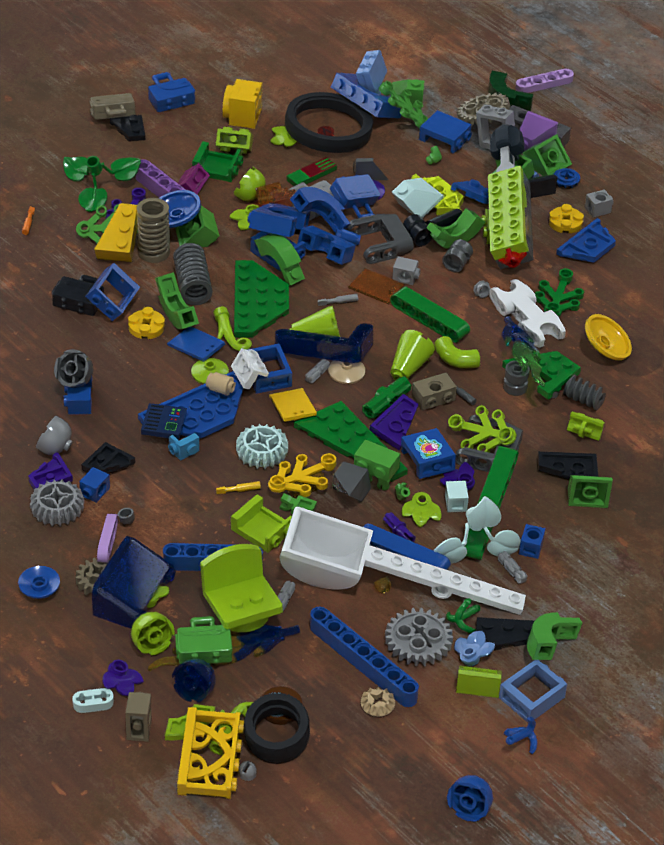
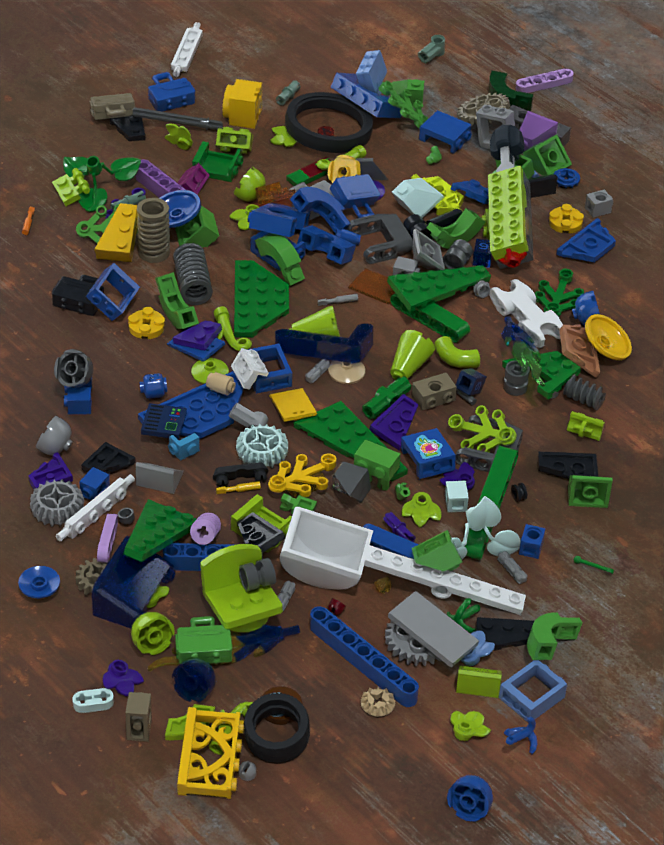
(66, 189): none -> lime plate
(95, 508): none -> white plate
(133, 199): none -> sand green pin
(153, 386): none -> blue head
(157, 477): none -> light grey slope
(157, 529): none -> green wing
(176, 118): none -> dark grey axle
(179, 136): none -> lime plate
(186, 49): none -> white plate
(198, 336): none -> dark purple wing
(211, 523): none -> lavender piece
(247, 417): none -> light grey piece
(250, 470): none -> black piece
(259, 532): none -> black wing
(259, 574): none -> dark grey wheel
(288, 92): none -> sand green pin
(337, 606): none -> dark red hinge
(343, 161): none -> yellow plate
(356, 152): none -> lime plant
(422, 287): none -> green wing
(427, 252): none -> light grey slope
(433, 49): none -> sand green piece
(433, 629): none -> light grey tile
(438, 553): none -> bright green slope
(468, 725): none -> lime plate
(470, 381): none -> dark blue brick
(482, 254): none -> clear blue brick
(519, 492): none -> black bush
(577, 559): none -> green hinge
(579, 349): none -> nougat wing
(585, 307): none -> blue cylinder

